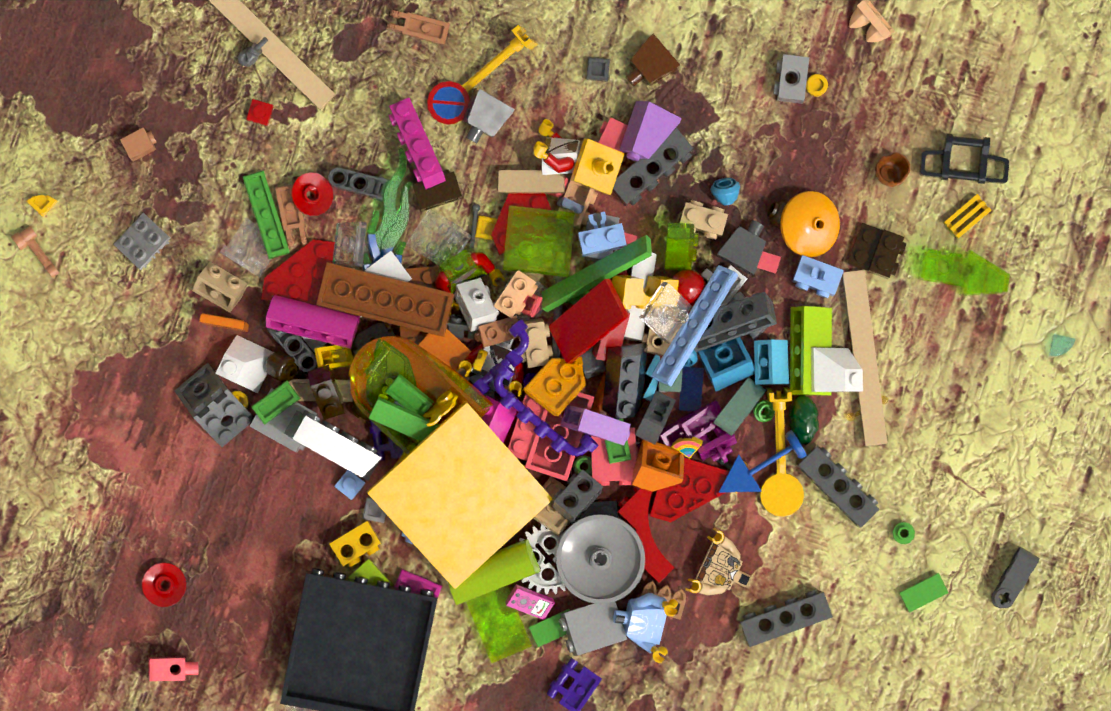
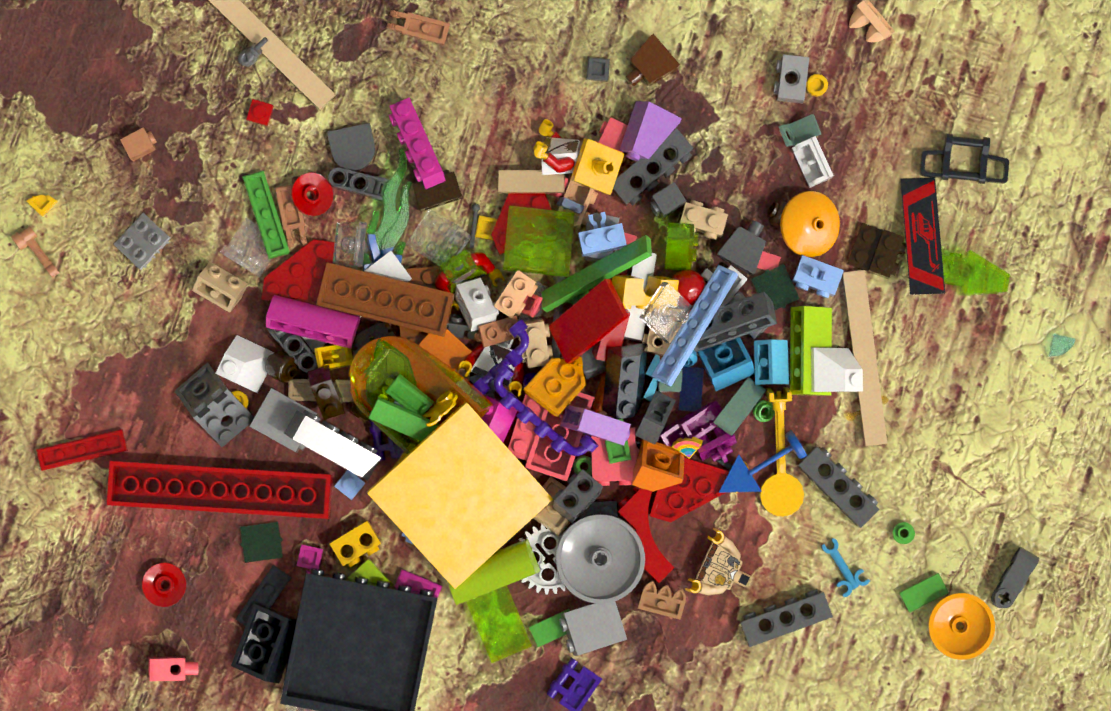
(82, 450): none -> red tile
(219, 489): none -> red brick
(224, 322): orange tile -> none
(261, 542): none -> clear green piece
(265, 644): none -> black slope
(266, 592): none -> black tile
(276, 402): bright green tile -> none
(309, 557): none -> dark pink plate
(352, 146): none -> dark grey tile
(373, 511): light grey tile -> none
(450, 100): piece -> none
(479, 362): yellow tile -> none
(485, 115): torso -> none
(529, 602): tile -> none
(645, 622): light blue torso -> none
(667, 201): none -> dark grey brick
(725, 190): dark azure cone -> none
(777, 286): none -> clear green piece
(800, 130): none -> sand green bracket
(804, 419): dark green arm -> none
(812, 162): none -> white hinge
(851, 581): none -> dark azure bar
(892, 169): dark orange hair -> none
(922, 236): none -> black sticker
(976, 631): none -> light orange dish
(980, 204): yellow tile -> none

